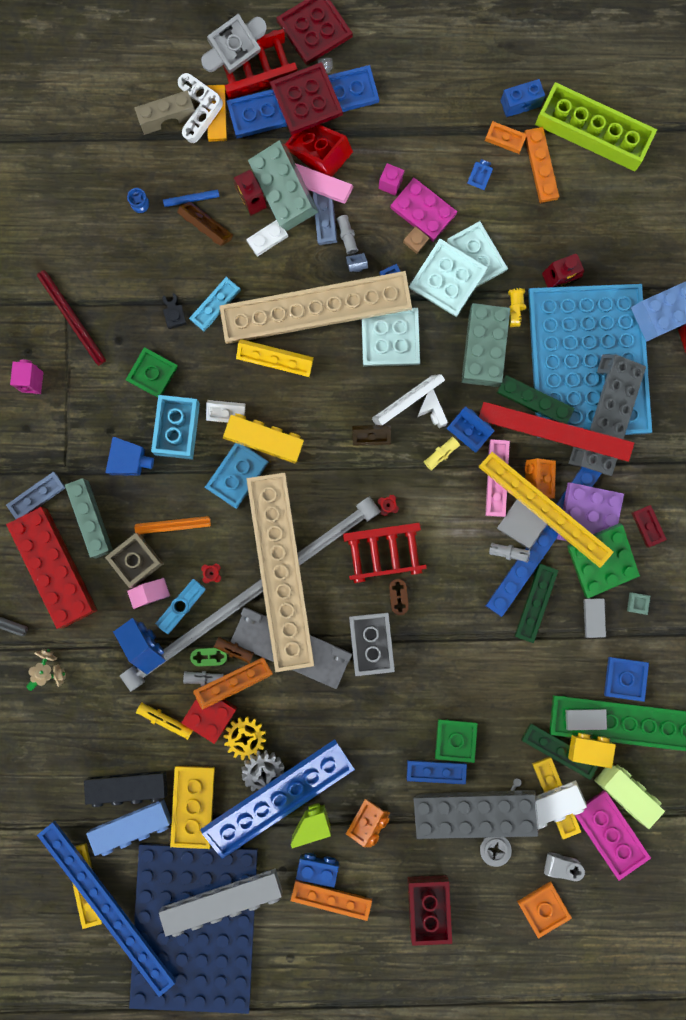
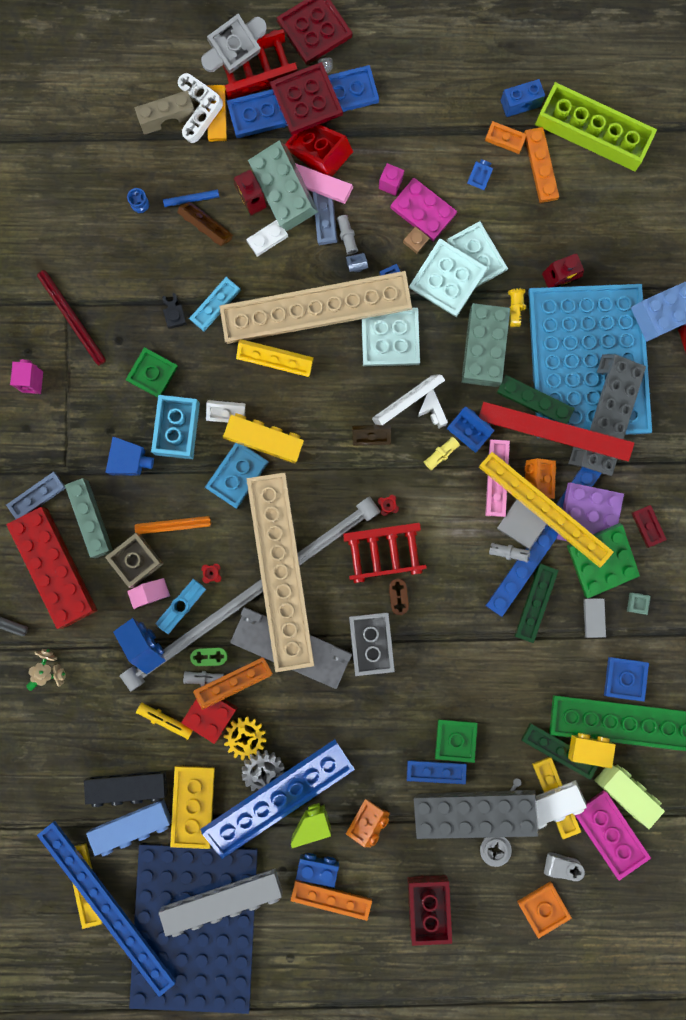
(233, 650): reddish brown pin -> none
(586, 719): light grey tile -> none

